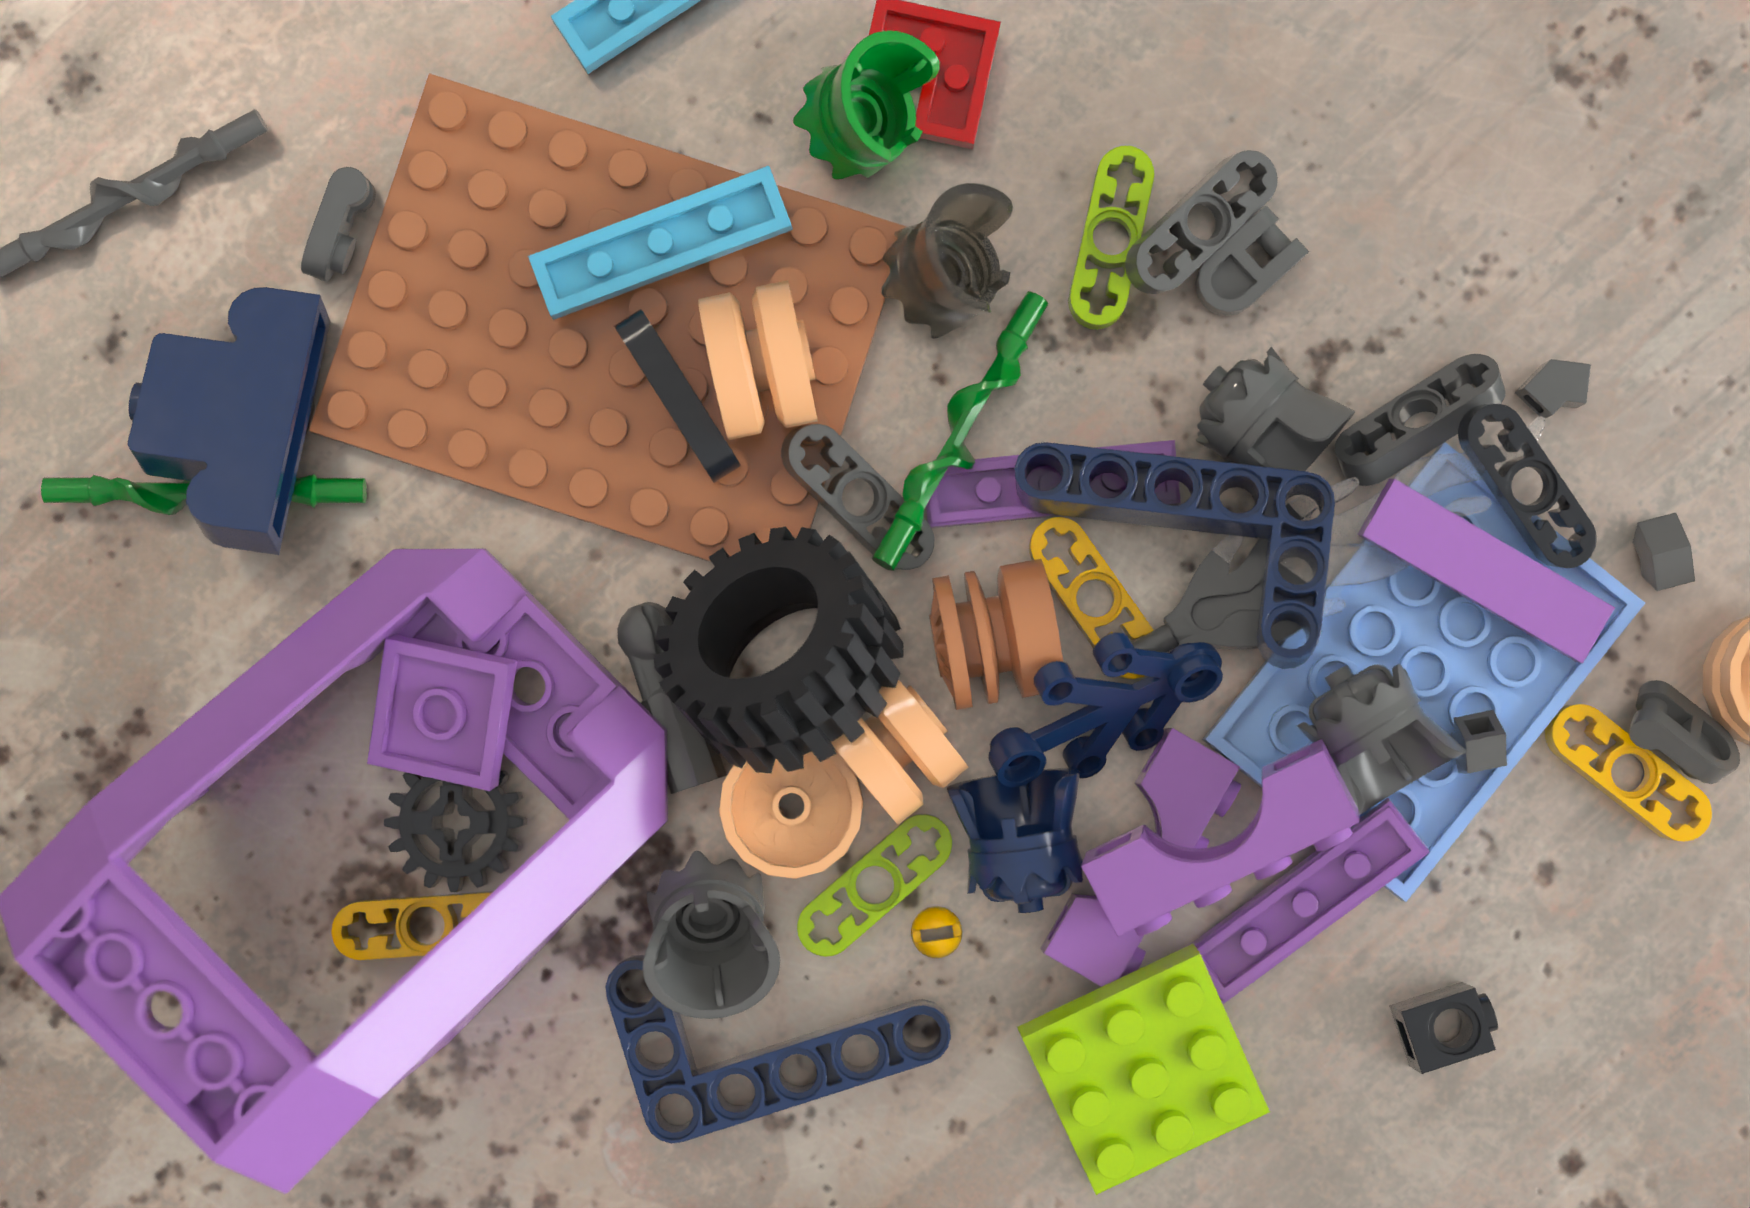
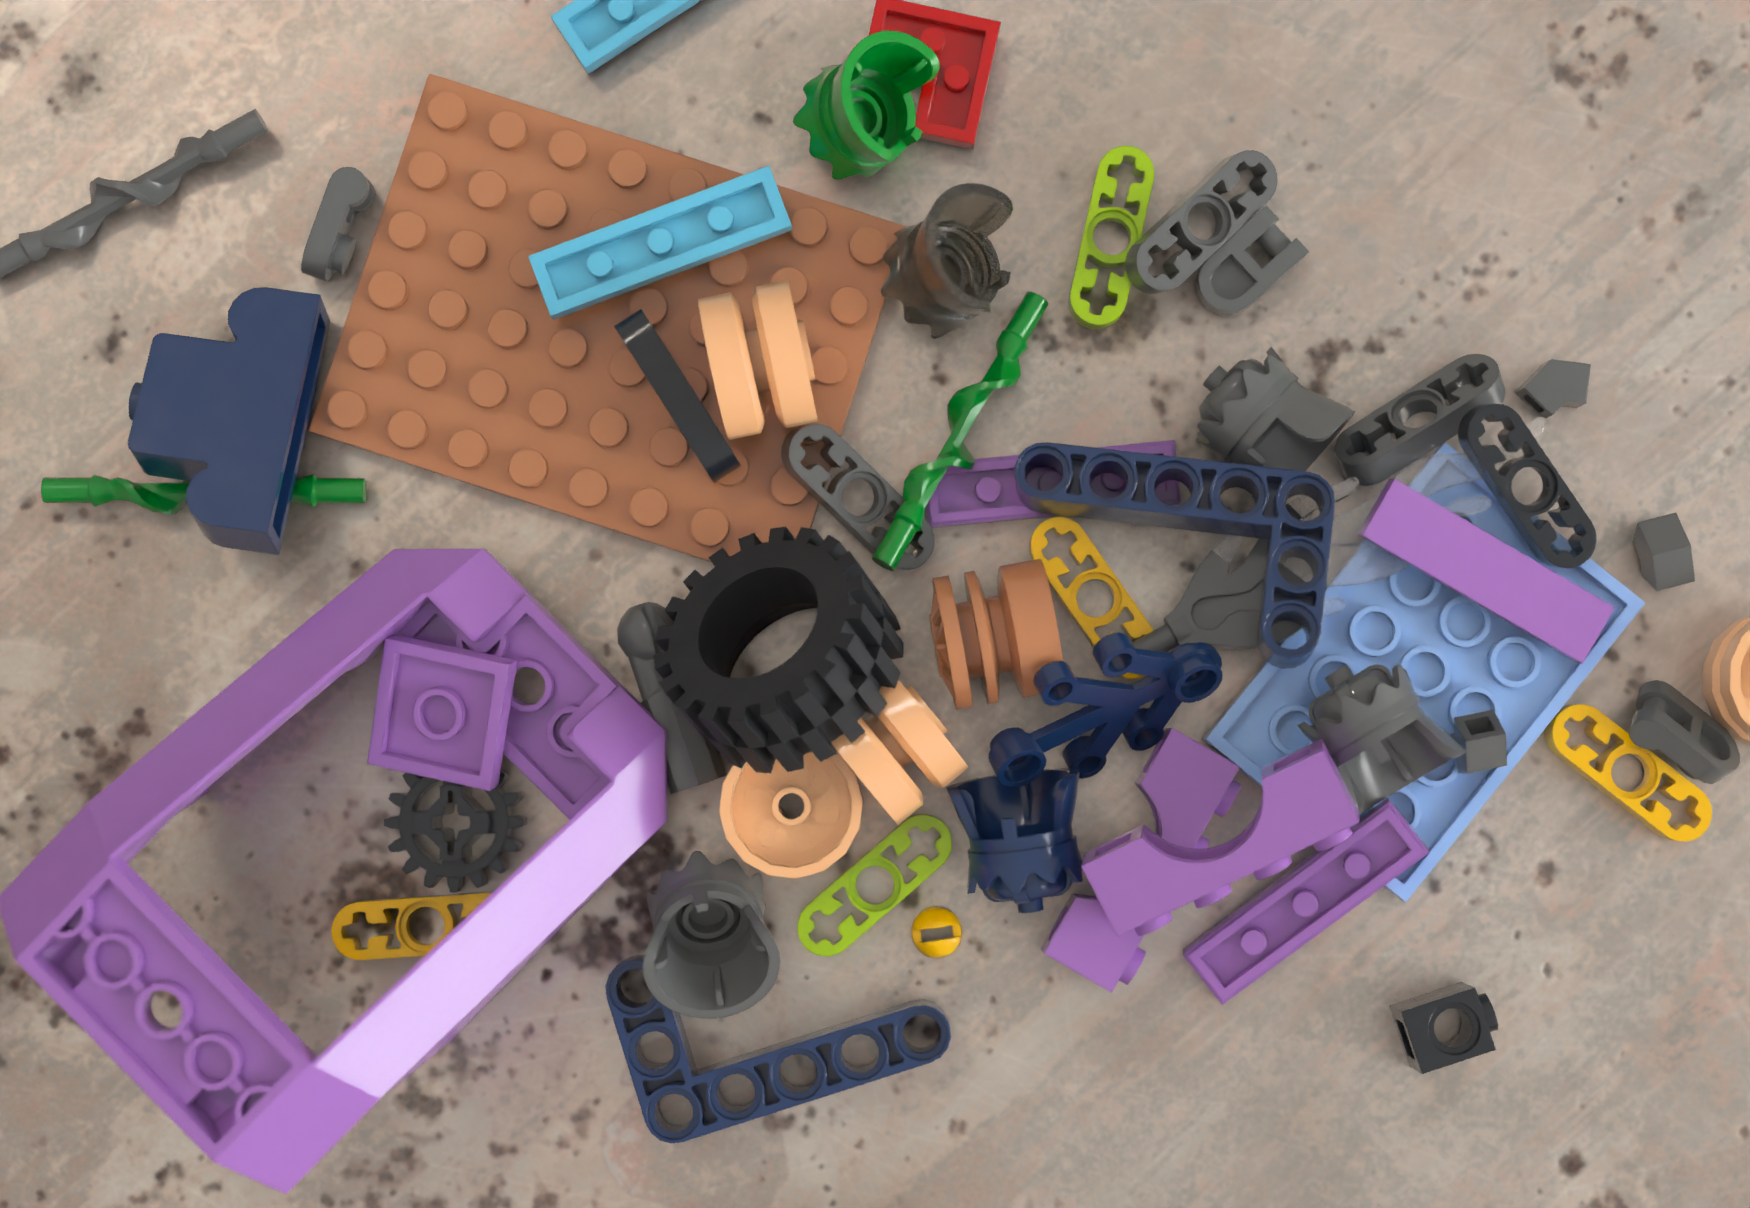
(1144, 1068): lime plate -> none

